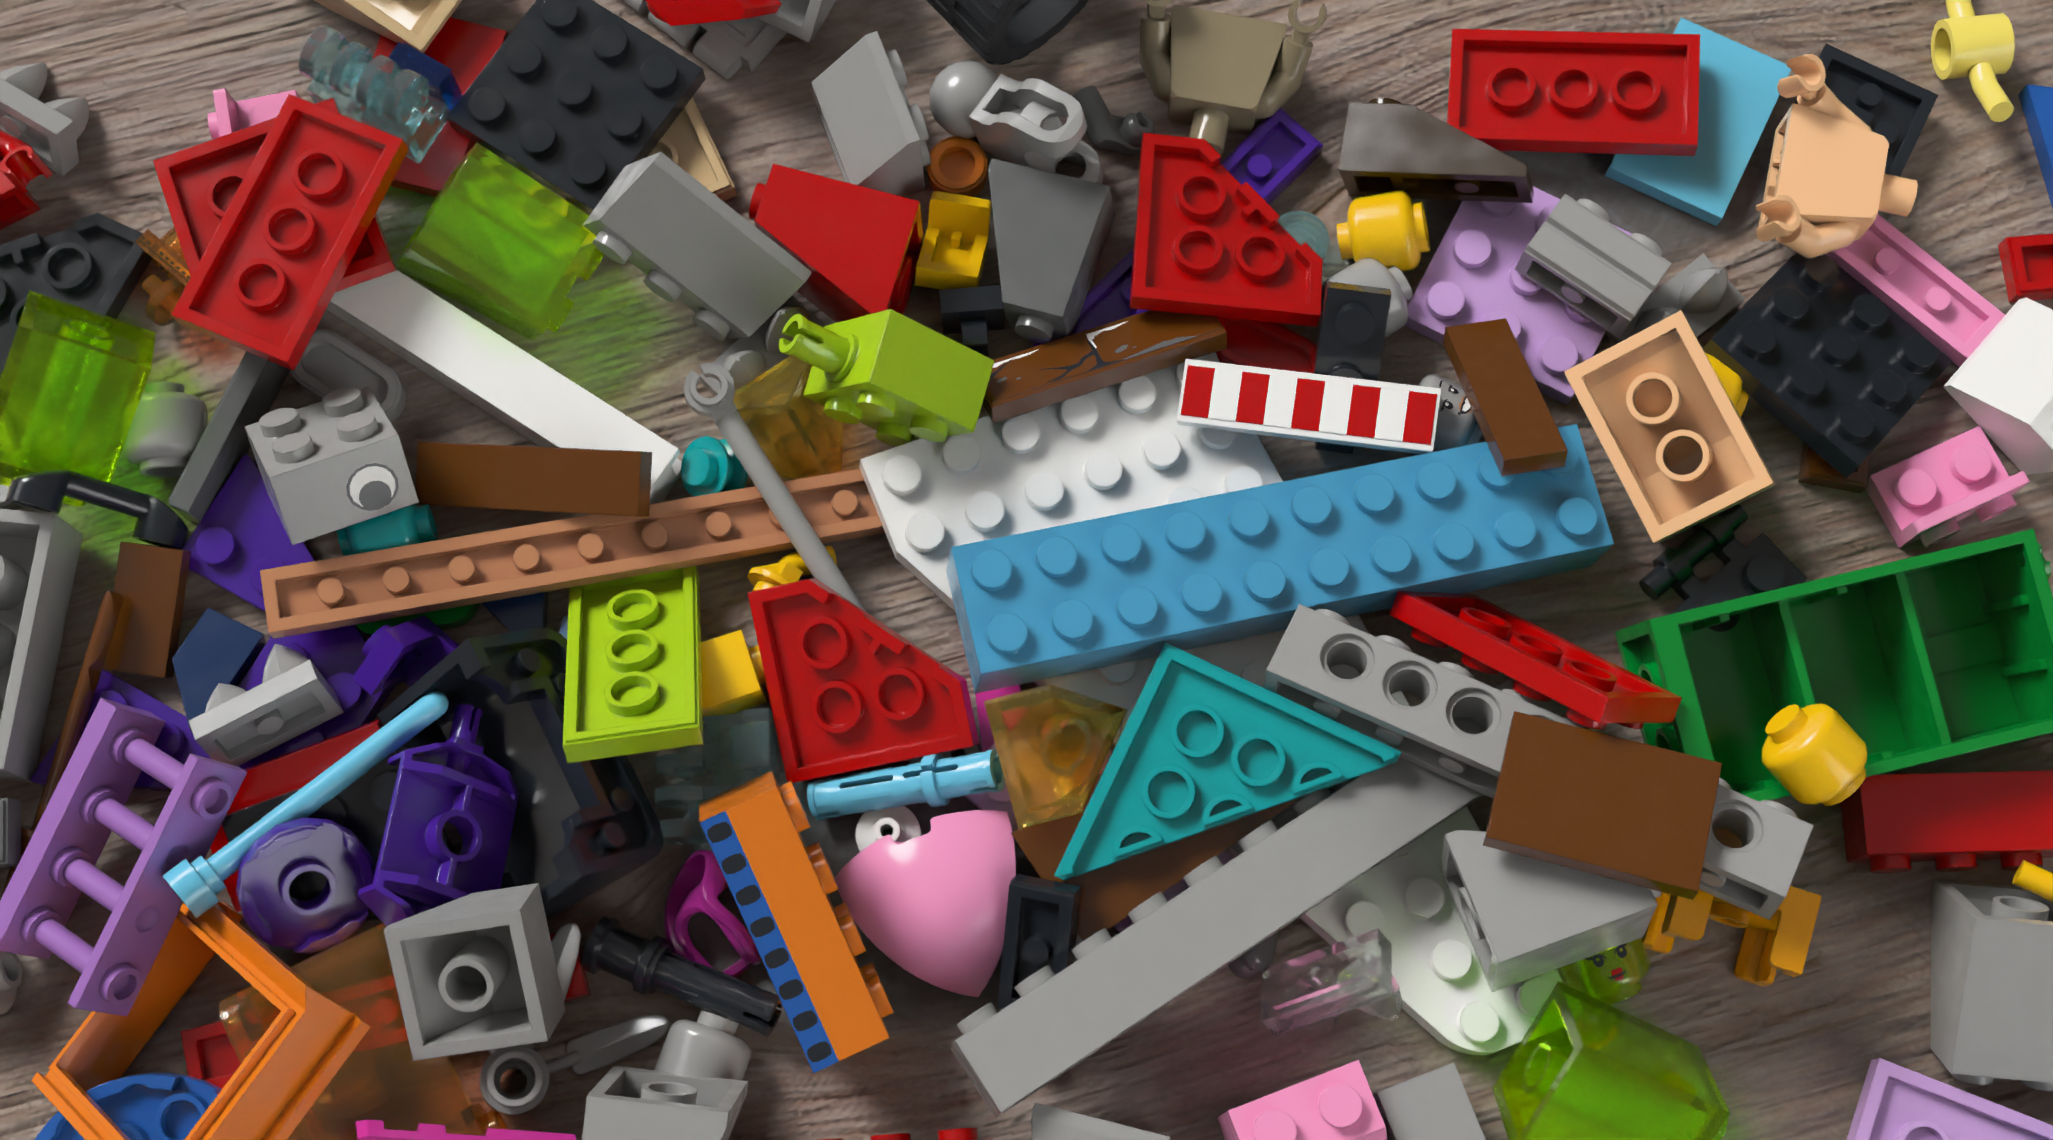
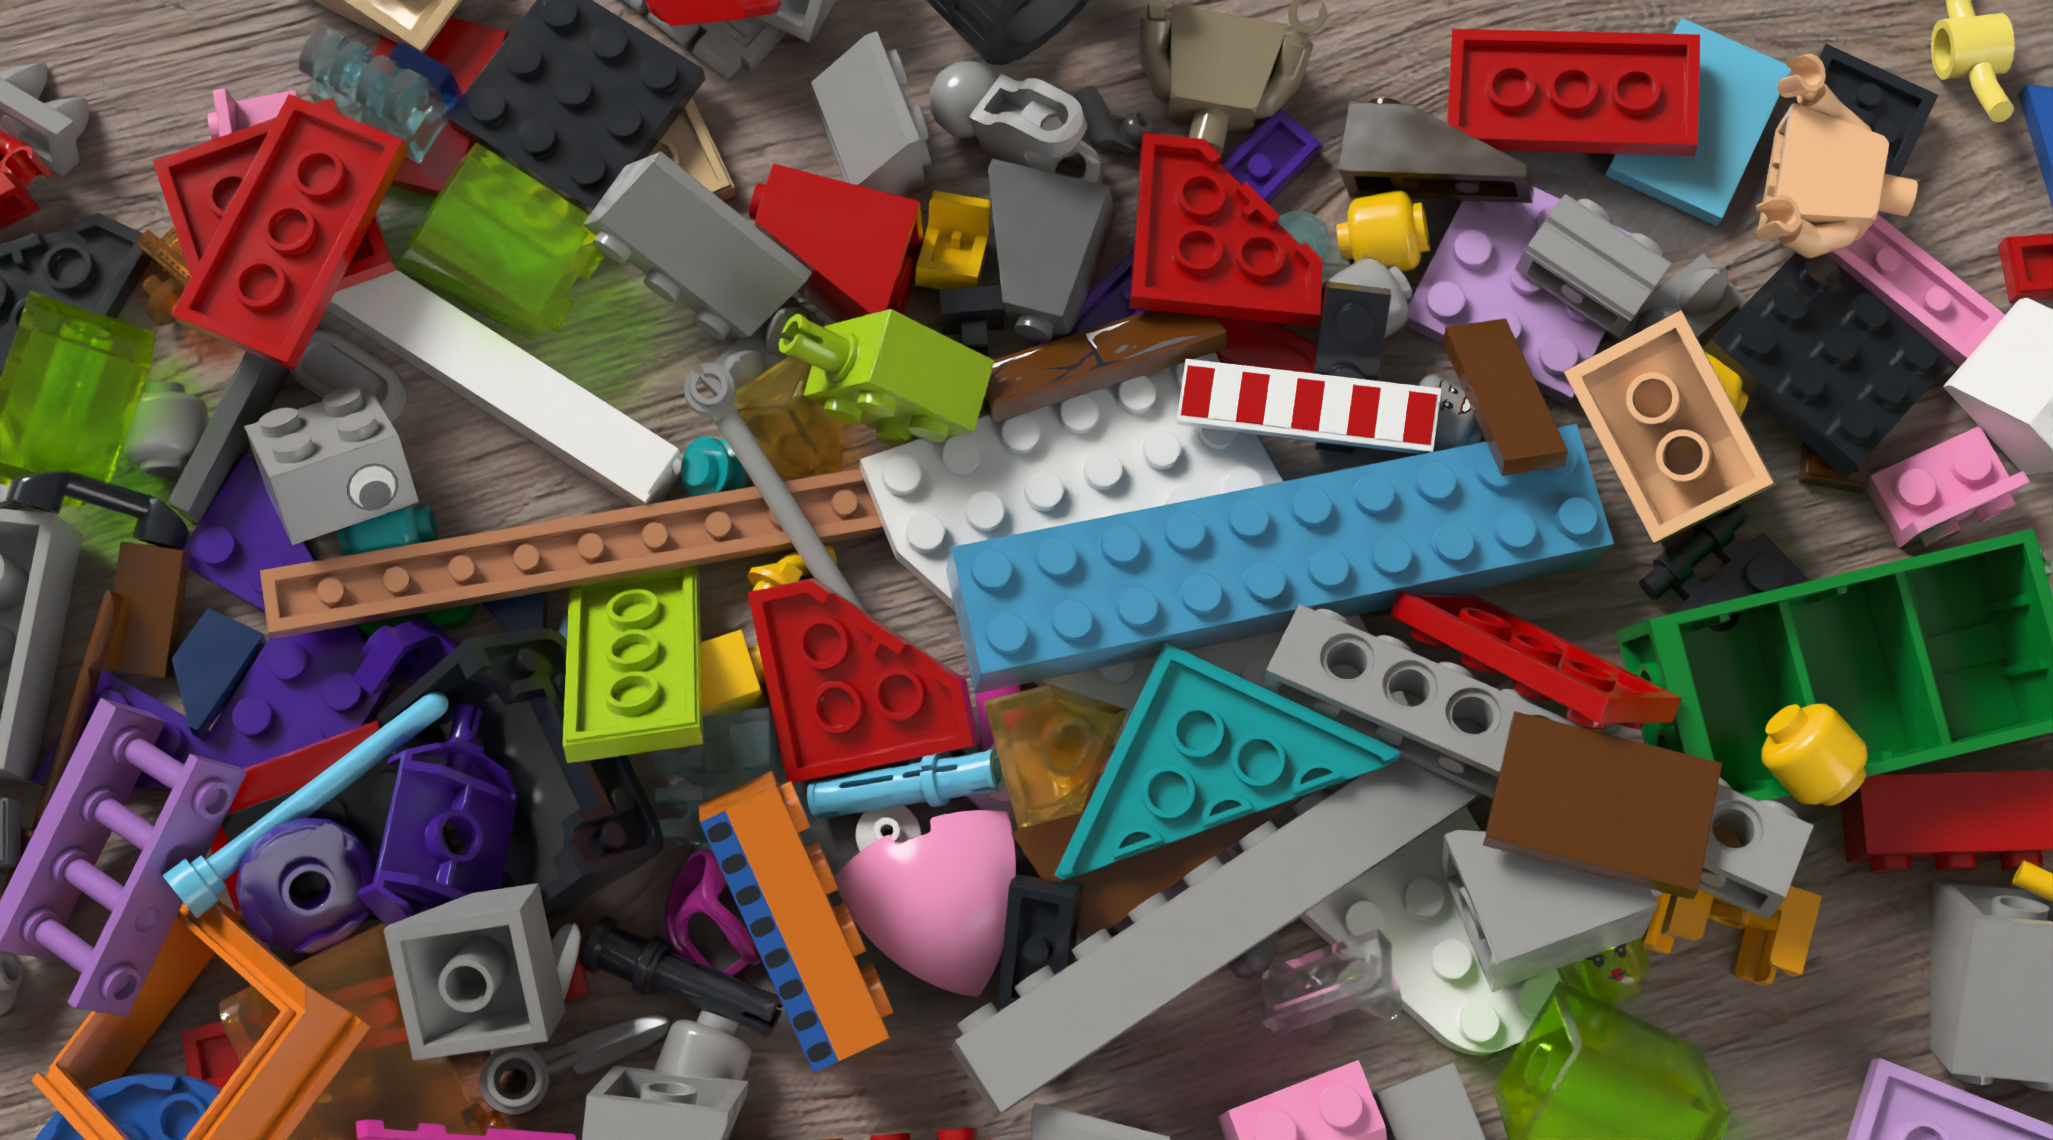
(253, 721): light grey tile -> none
(534, 478): reddish brown tile -> none
(957, 167): orange tile -> none

